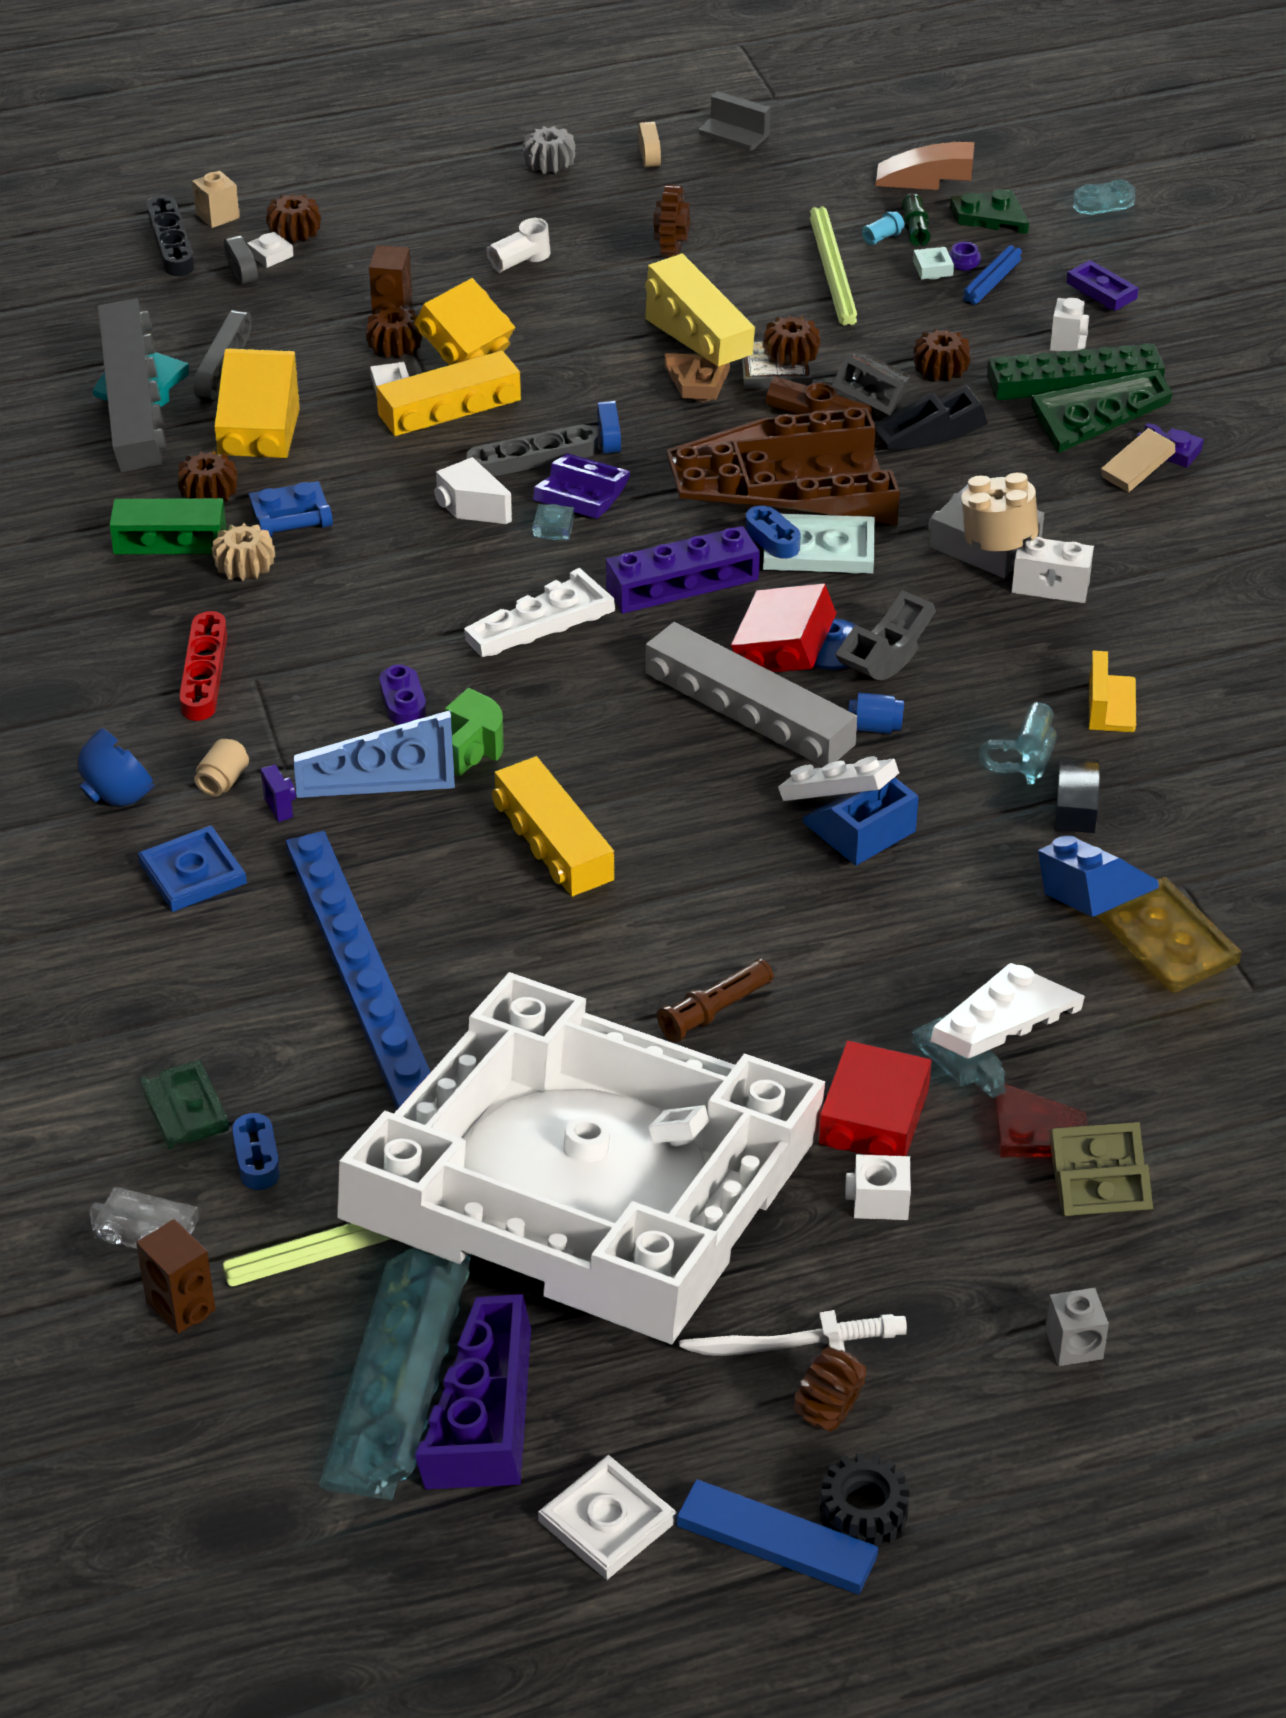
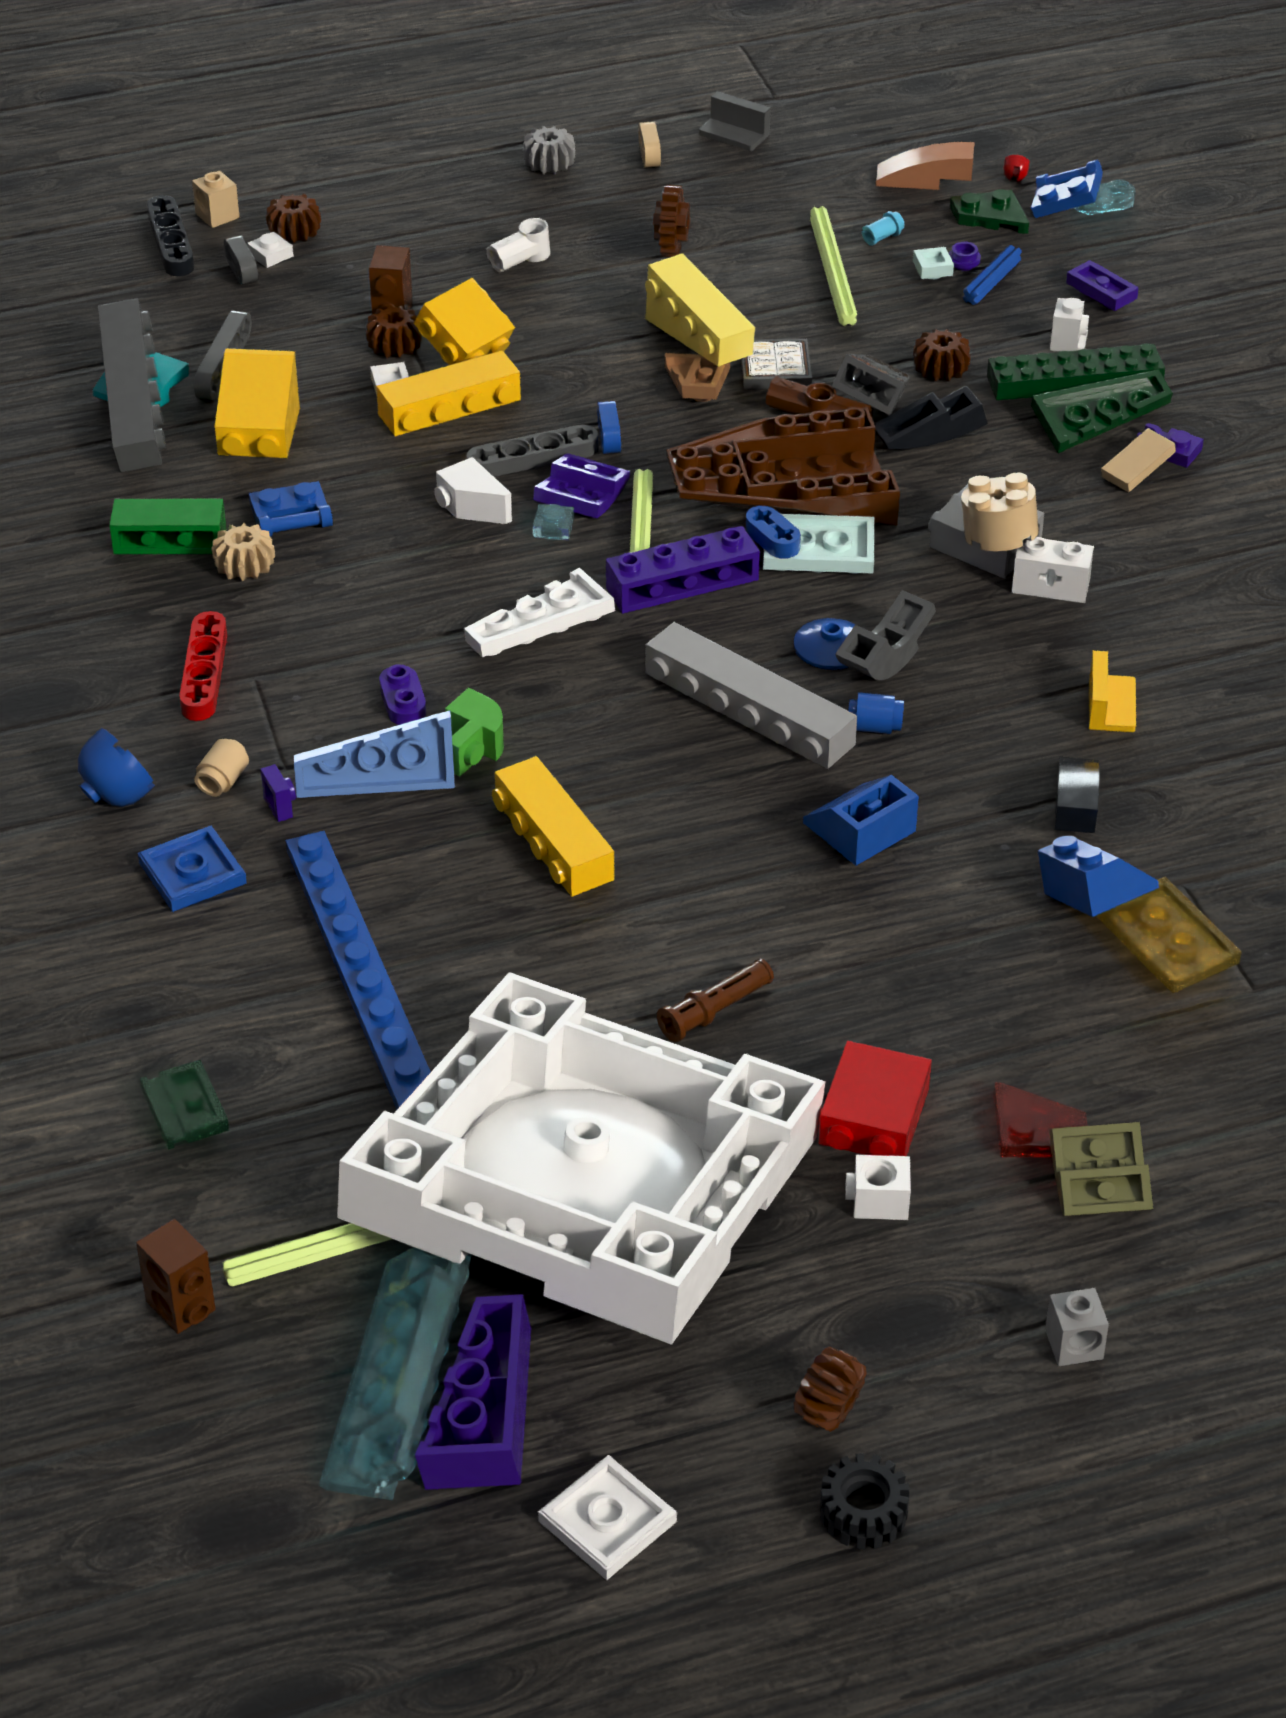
(133, 1215): clear bracket -> none
(207, 476): reddish brown gear -> none
(249, 1152): blue beam -> none
(641, 510): none -> yellowish green axle
(678, 1125): white plate -> none
(777, 1536): blue tile -> none
(785, 627): brick -> none
(791, 341): reddish brown gear -> none
(830, 1333): white sword -> none
(838, 778): white plate -> none
(916, 220): dark green pin -> none
(981, 1069): clear light blue hinge -> none
(1002, 1008): white wing -> none
(1016, 166): none -> red hinge
(1034, 743): clear light blue piece -> none
(1067, 189): none -> blue plate

